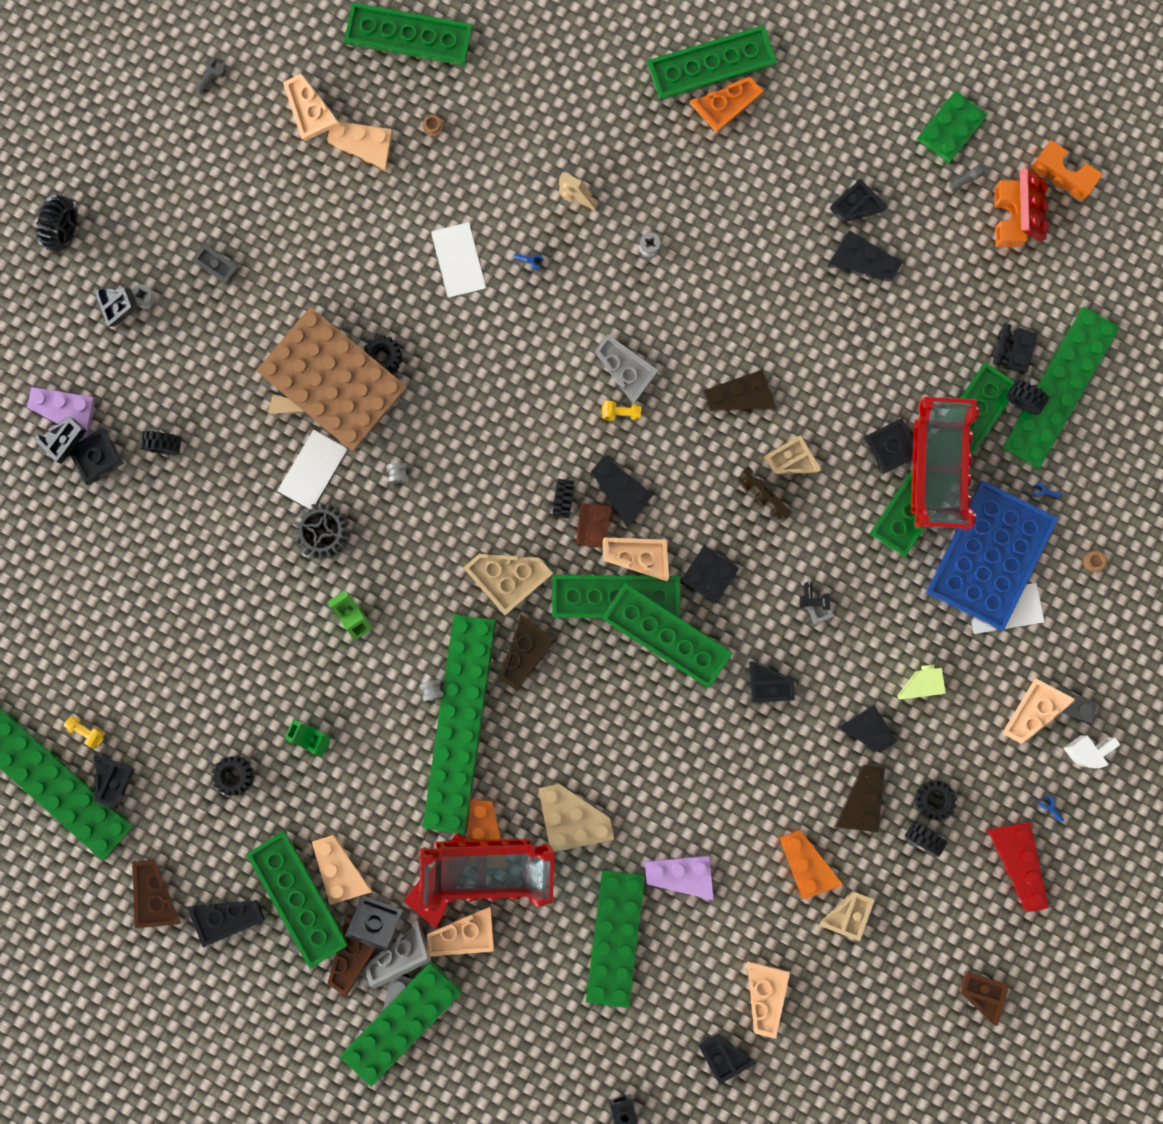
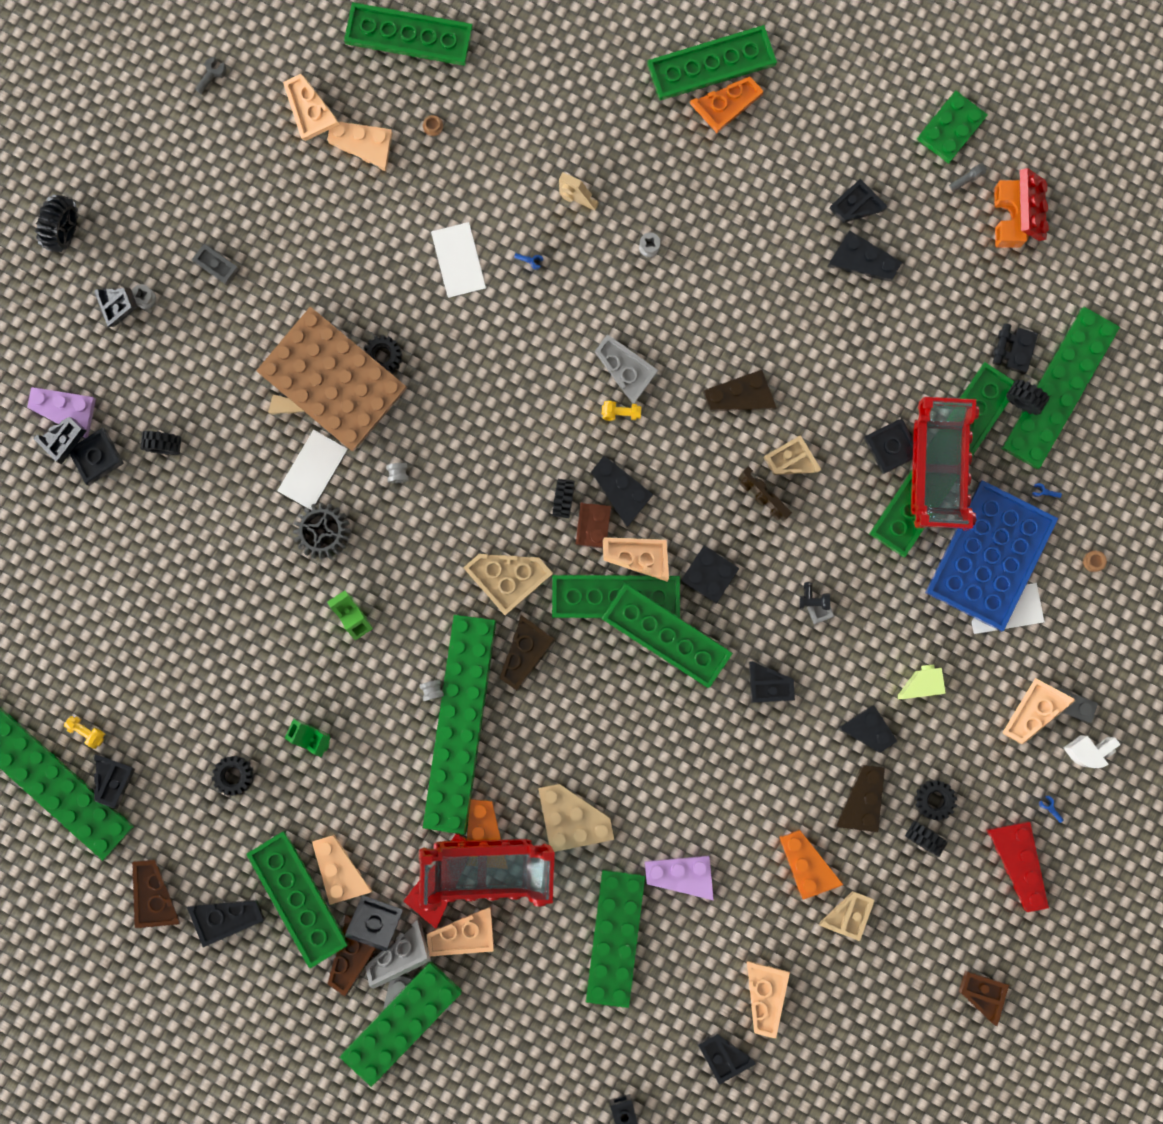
(1051, 165): orange arch -> none

